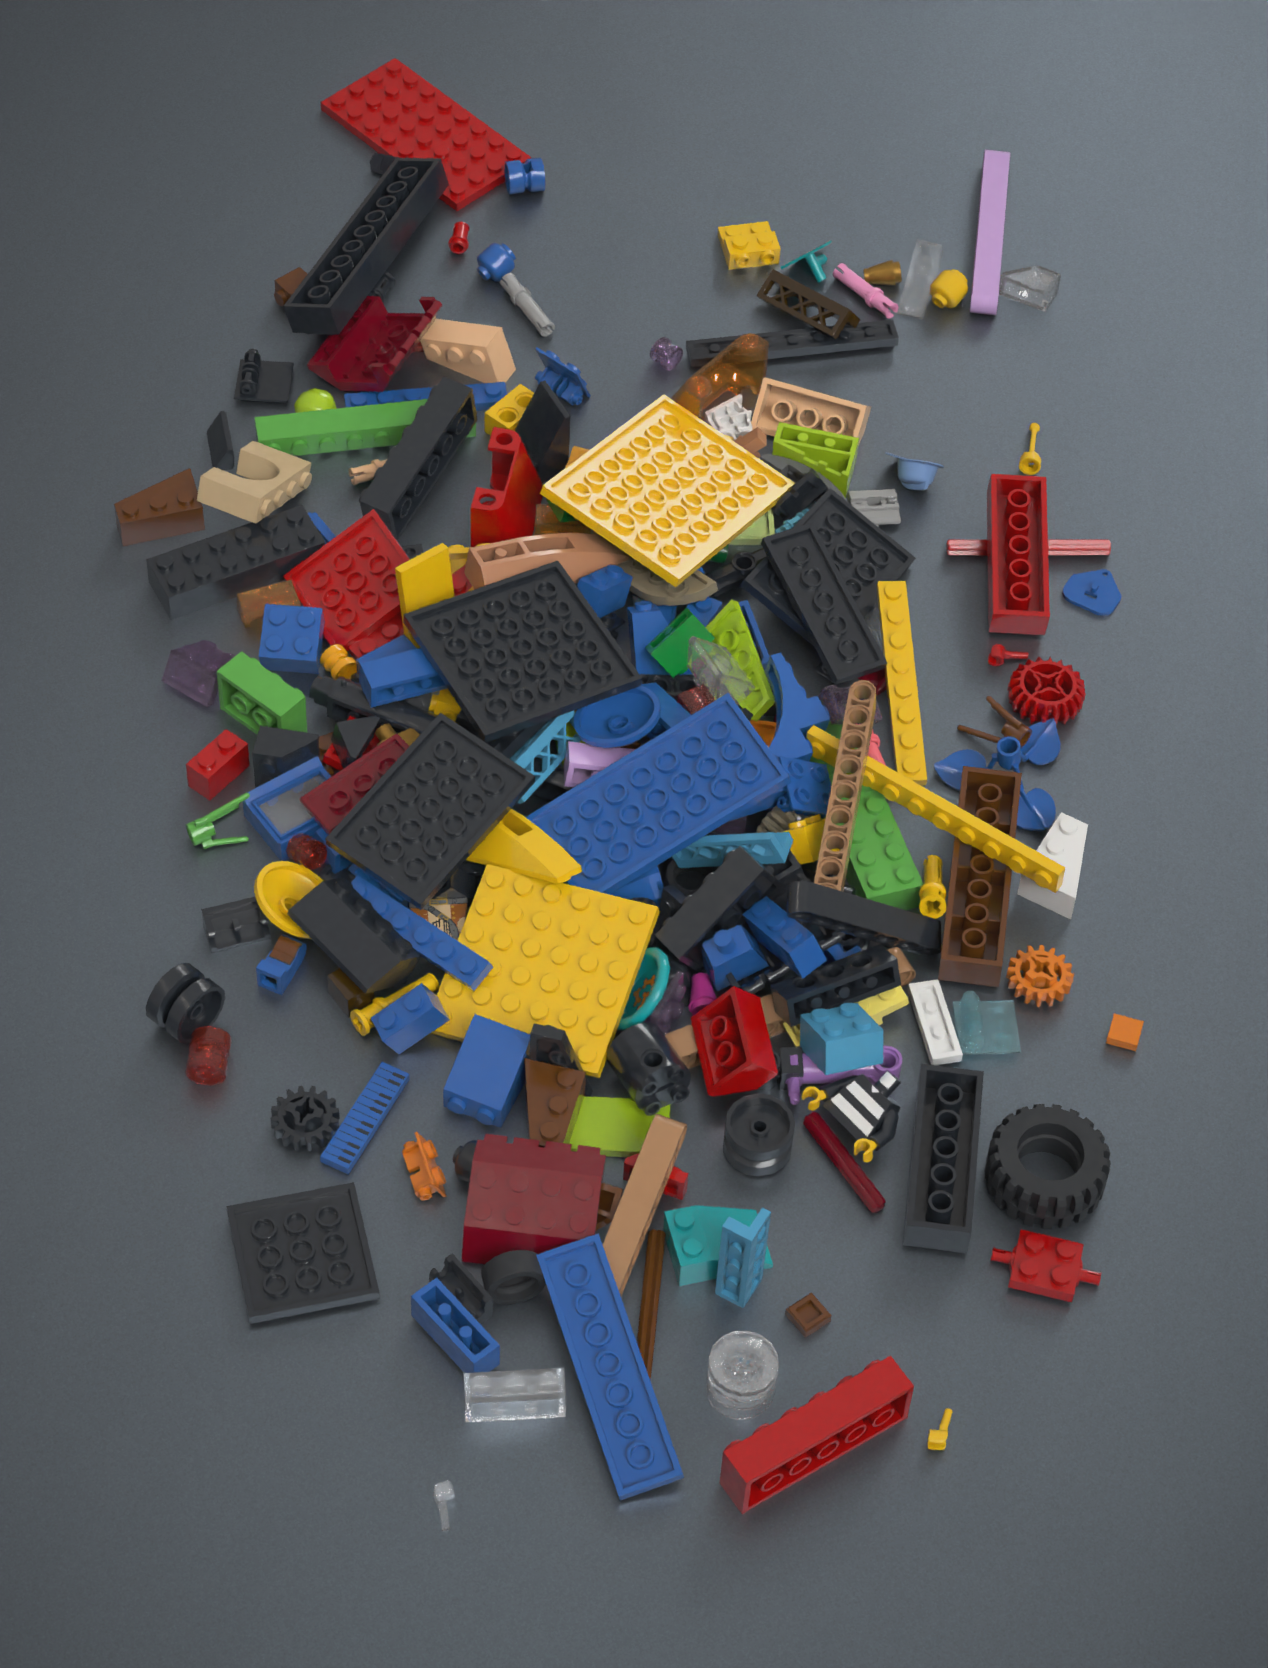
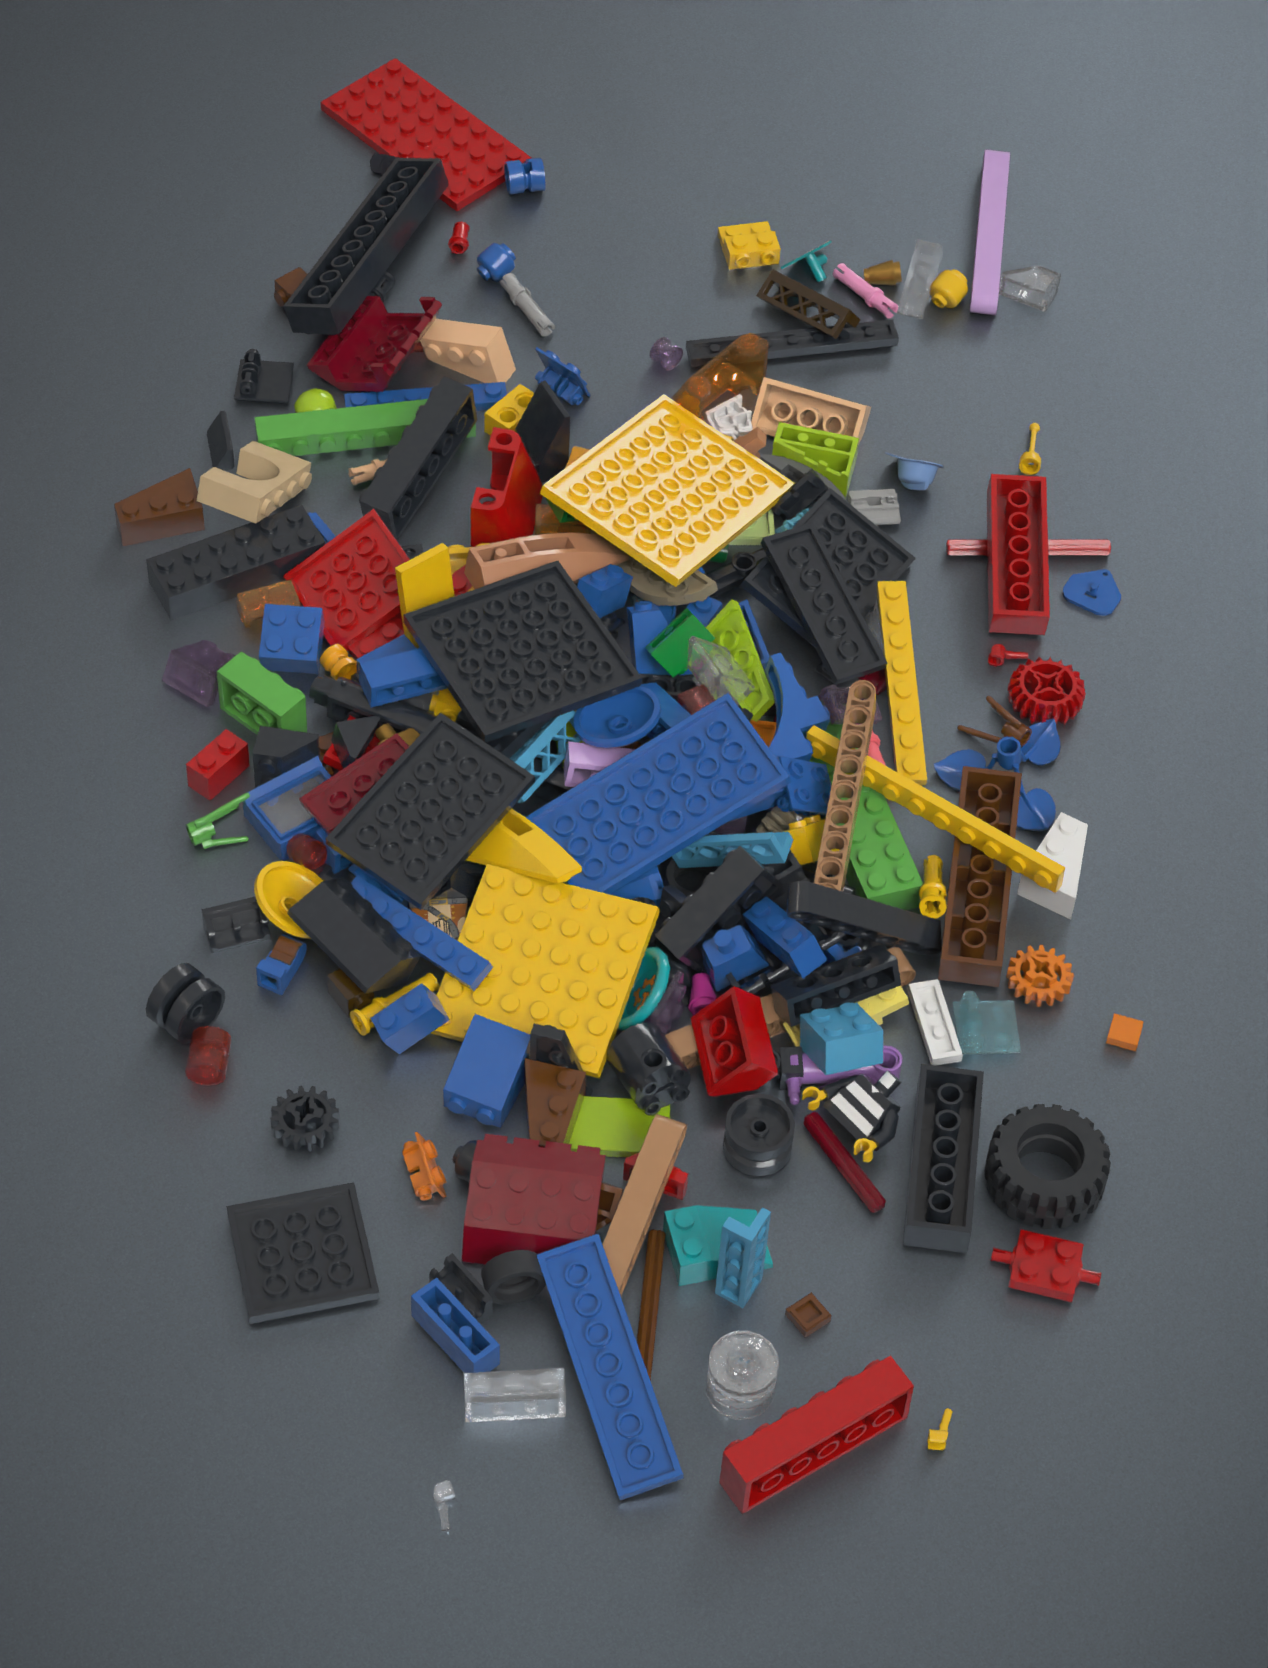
(364, 1118): blue tile -> none

